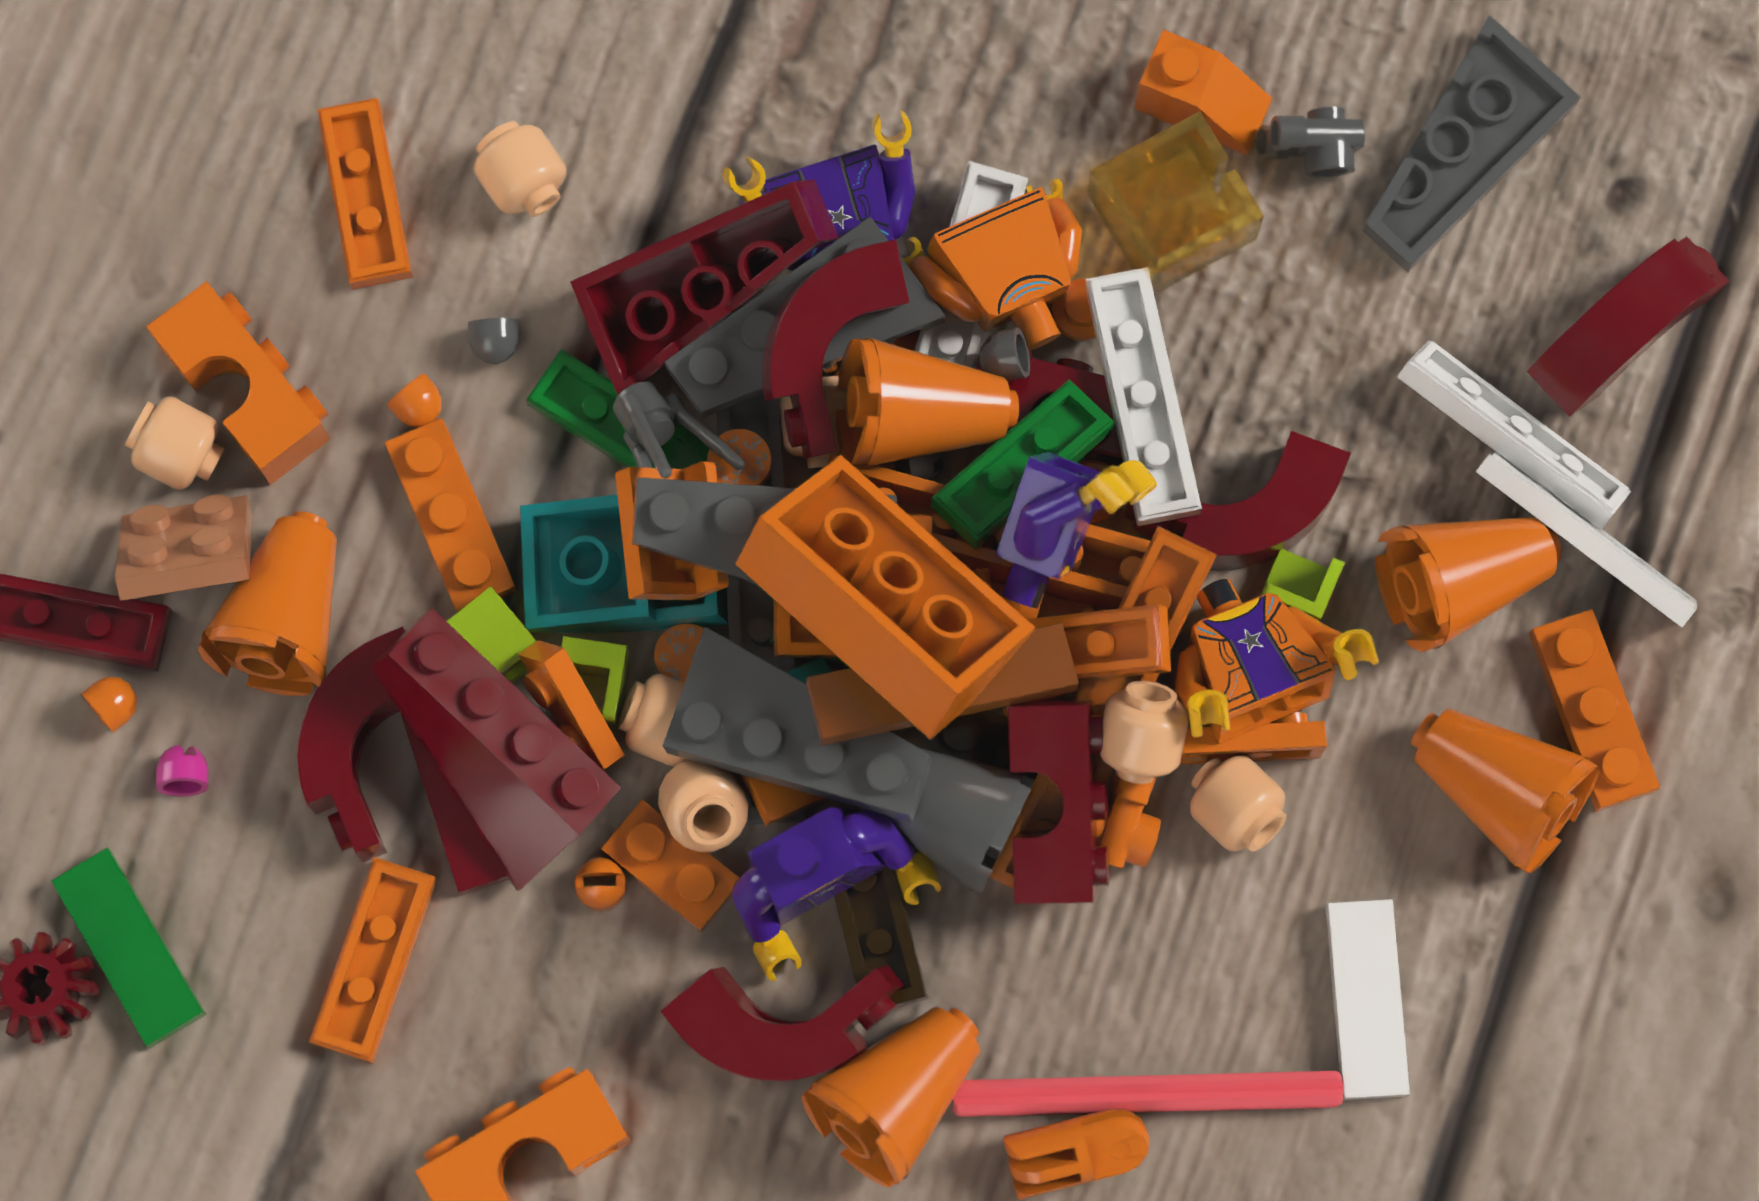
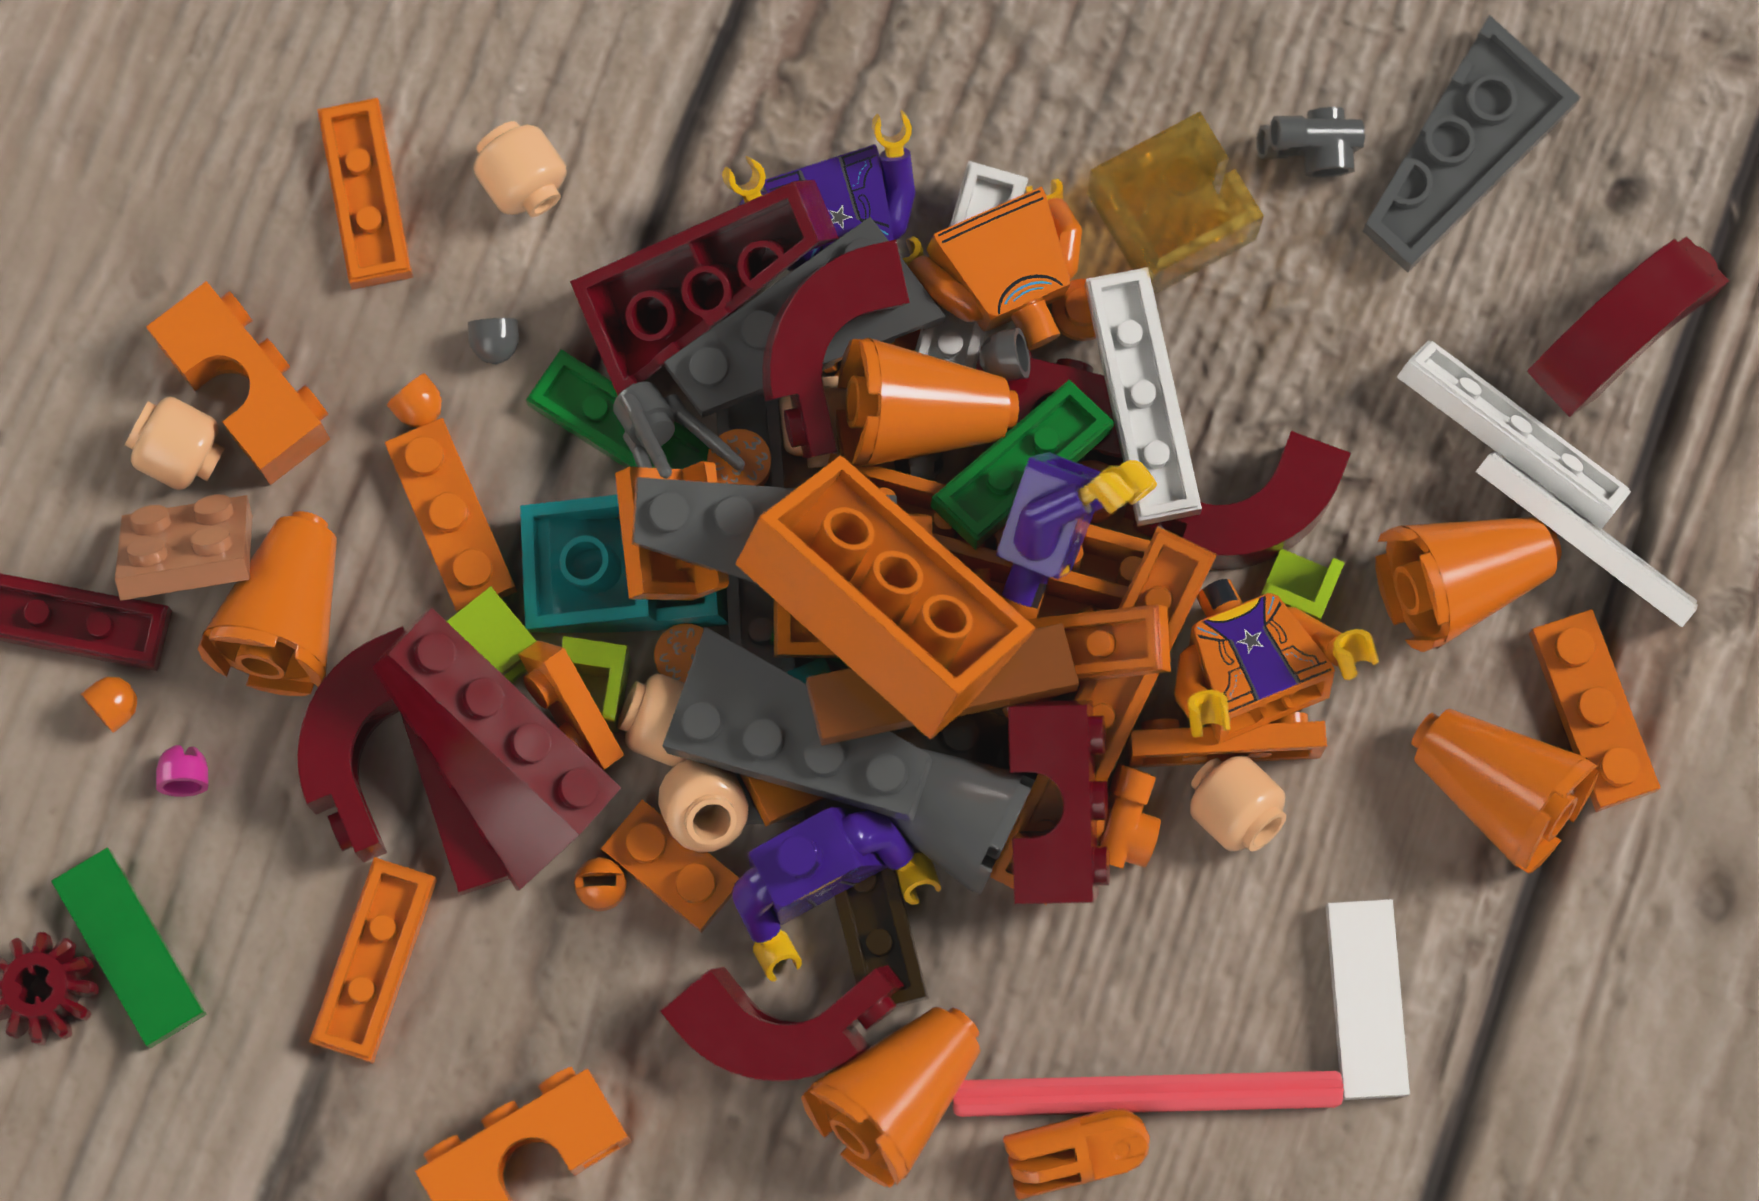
(1144, 731): light nougat head -> none
(1195, 78): orange slope -> none

